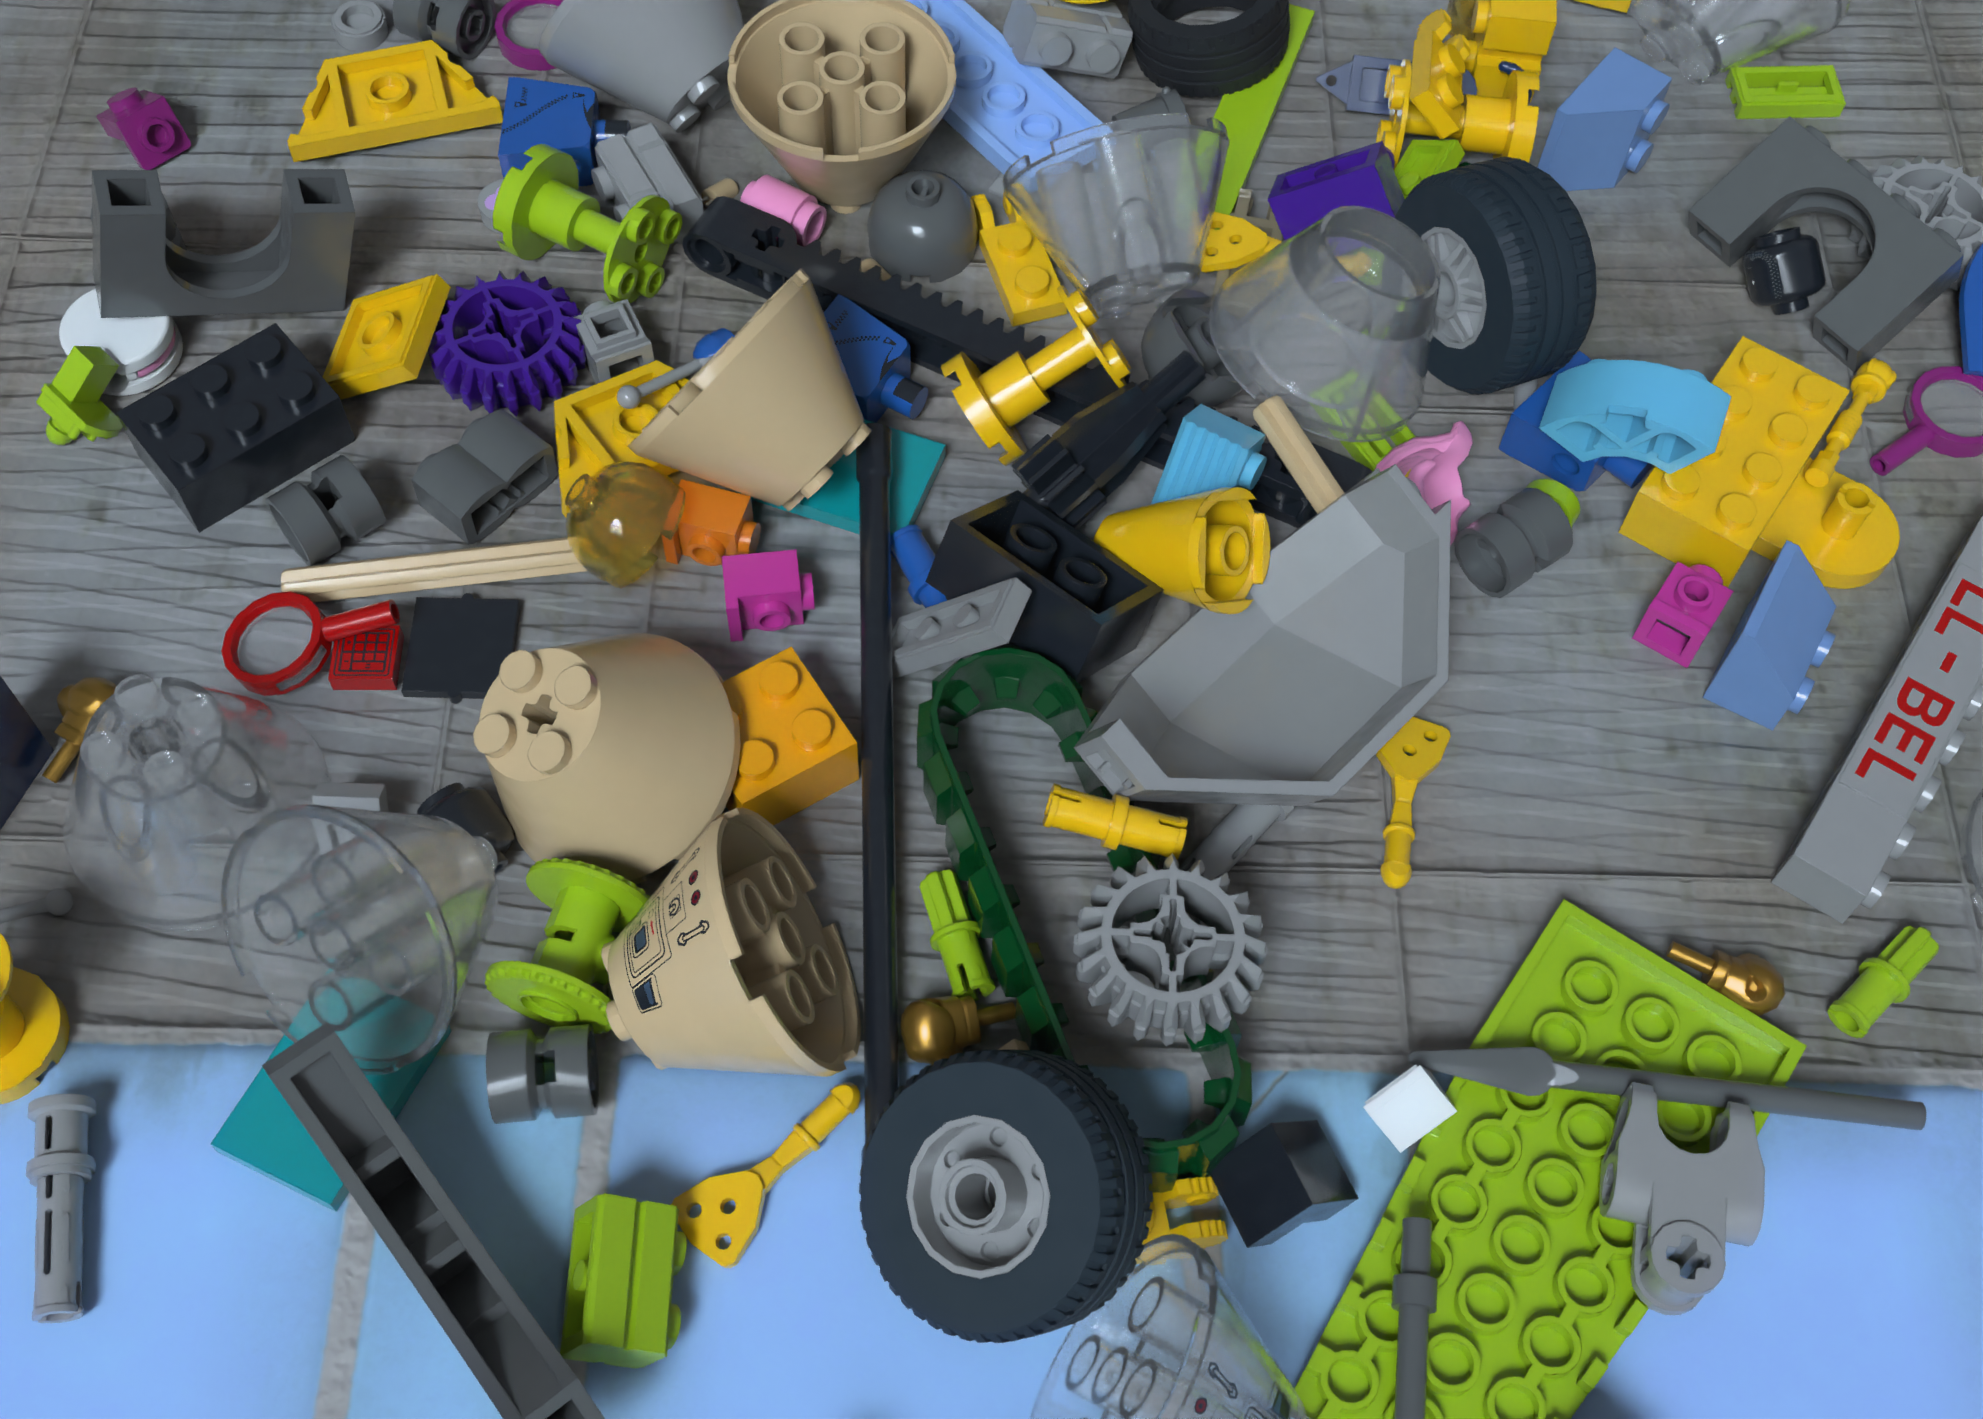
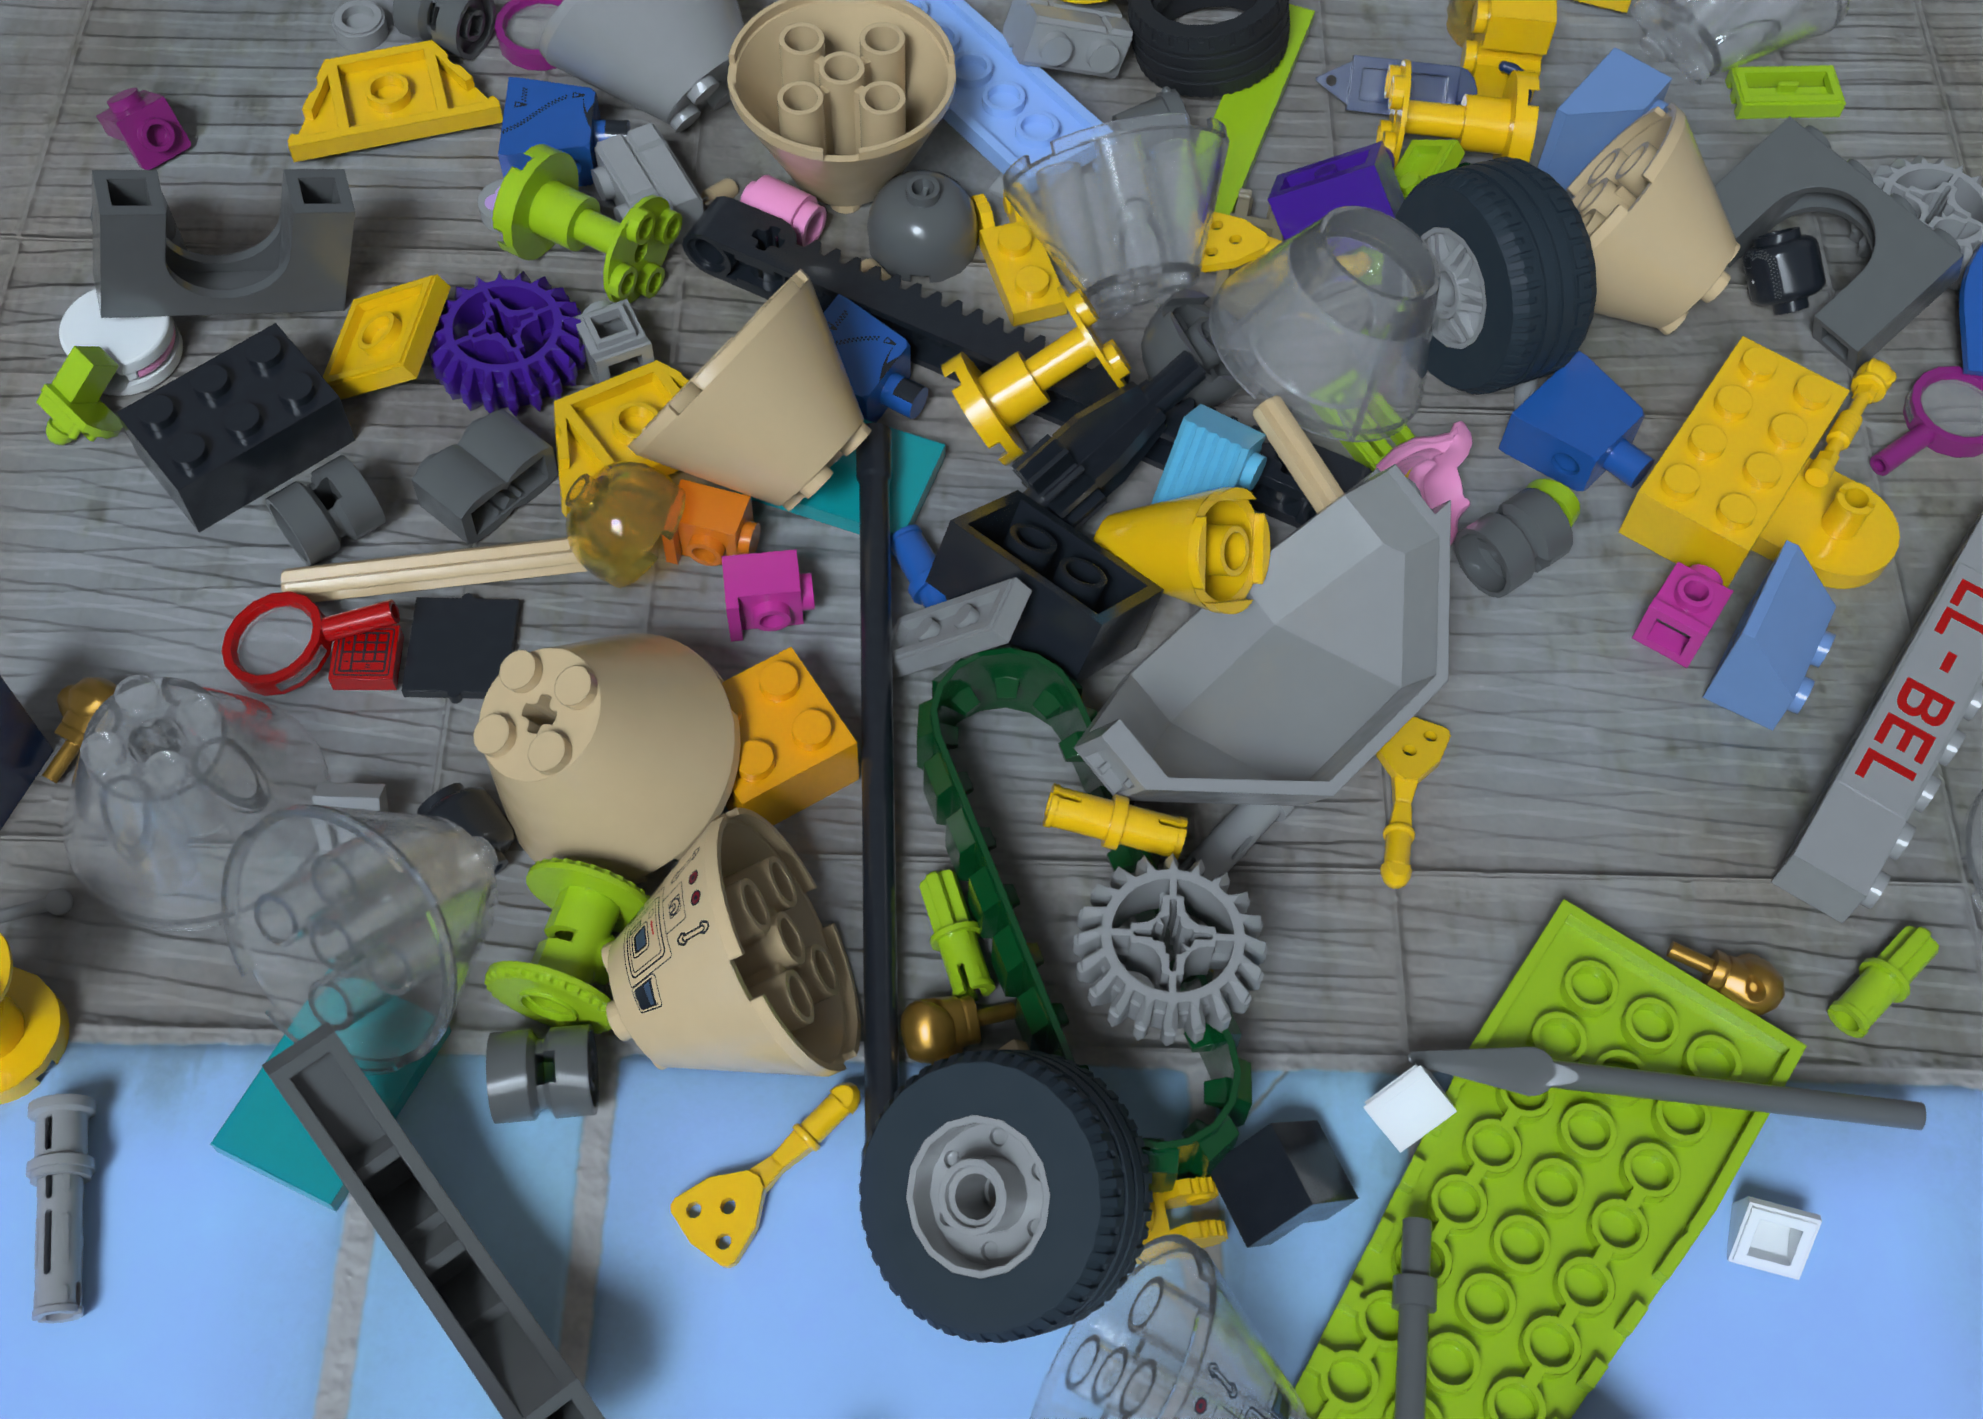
(622, 1282): lime brick -> none
(705, 348): light grey hinge -> none
(1438, 73): yellow hinge -> none
(1636, 413): medium azure brick -> none
(1654, 223): none -> tan cone
(1681, 1200): light grey piece -> none
(1771, 1236): none -> white slope

